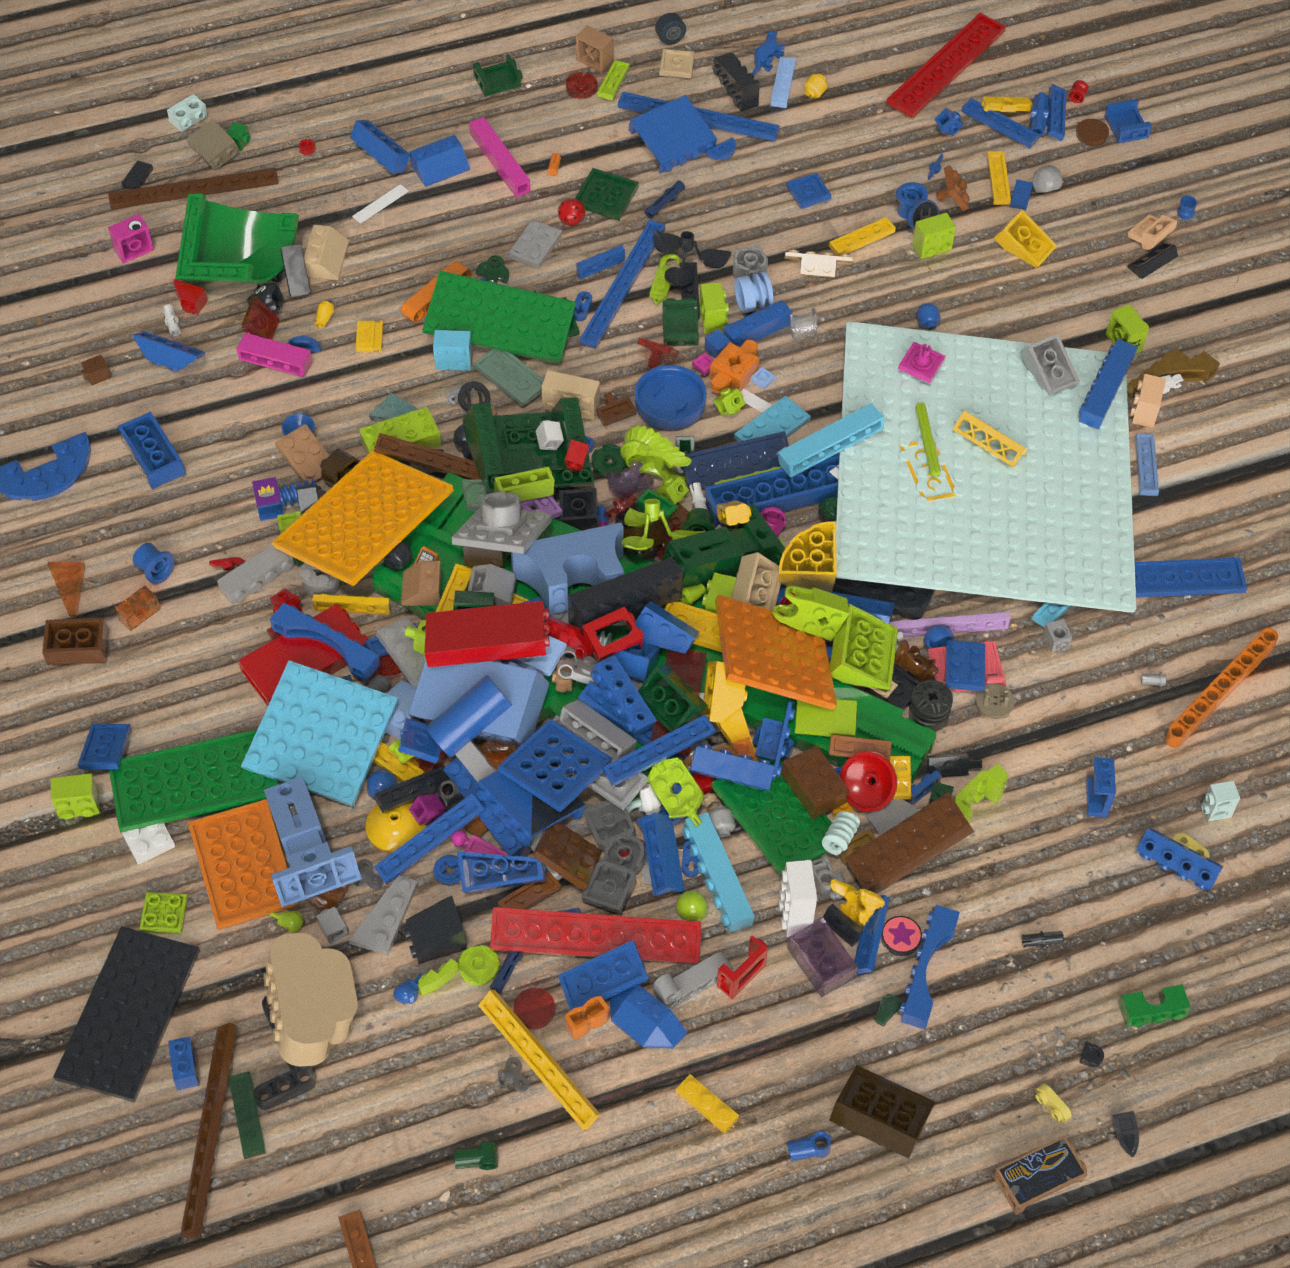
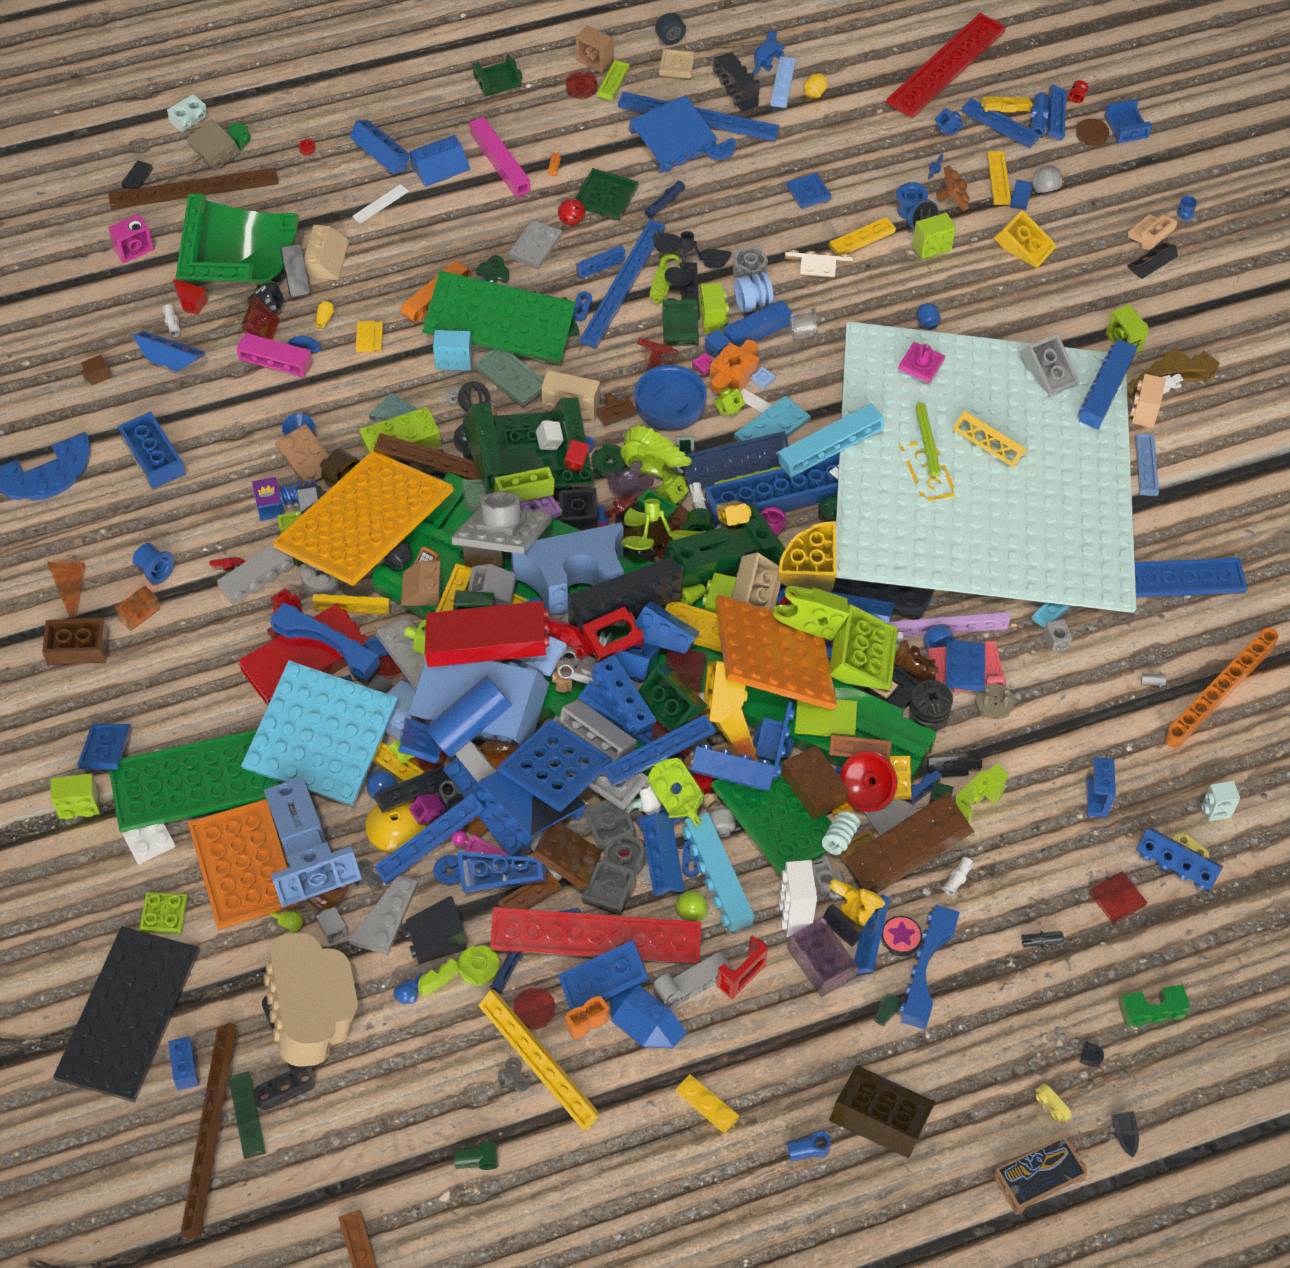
(958, 876): none -> white pin
(1118, 897): none -> clear red plate

